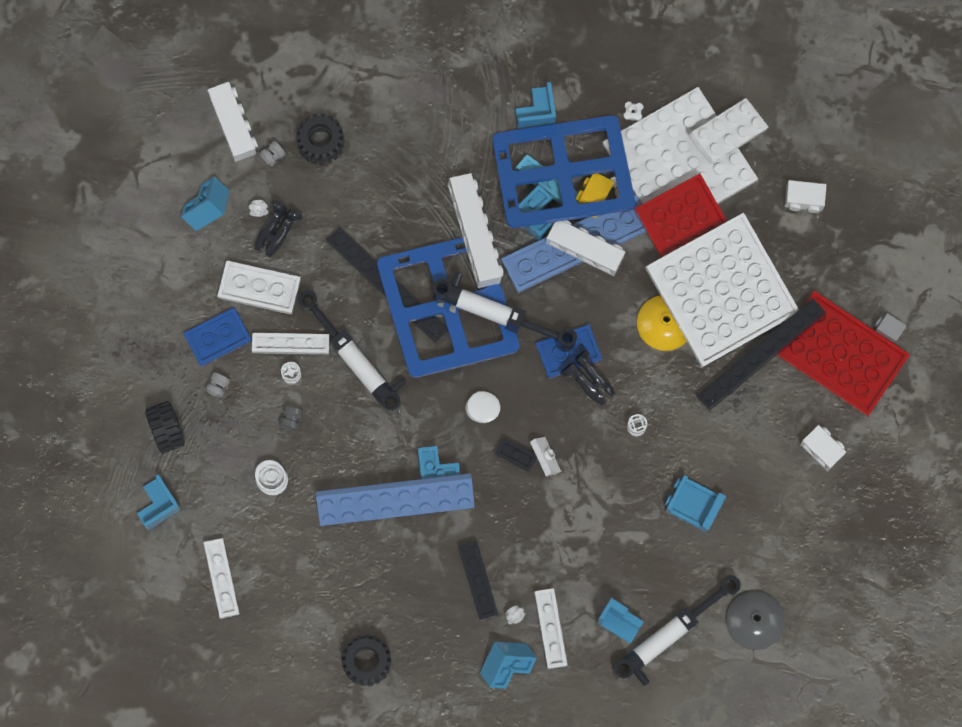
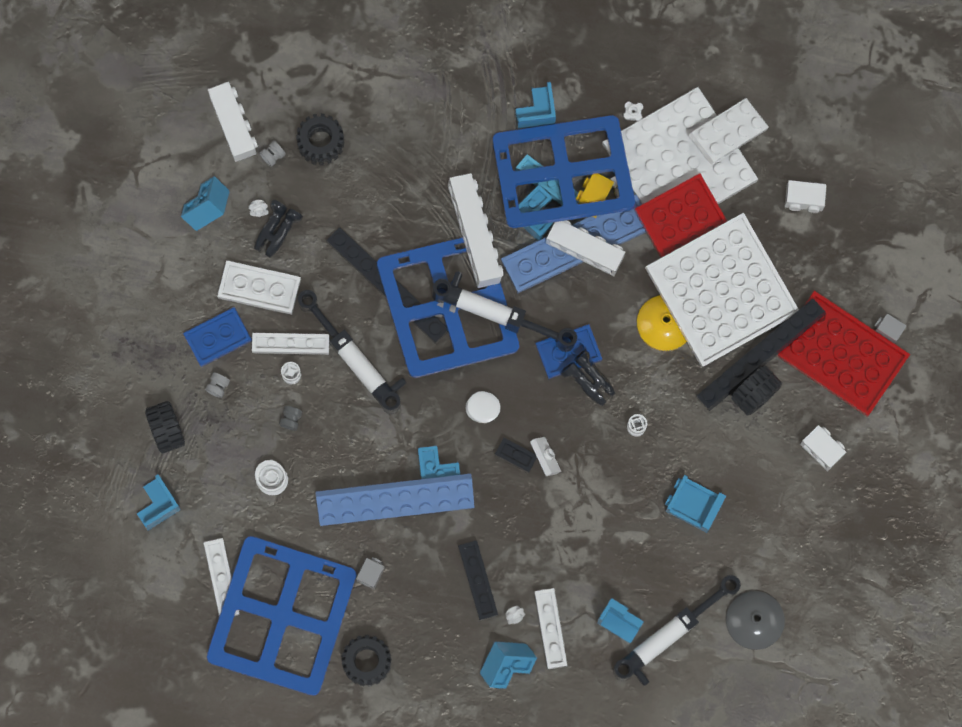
(281, 617): none -> blue window
(370, 573): none -> light grey brick
(756, 390): none -> black tyre

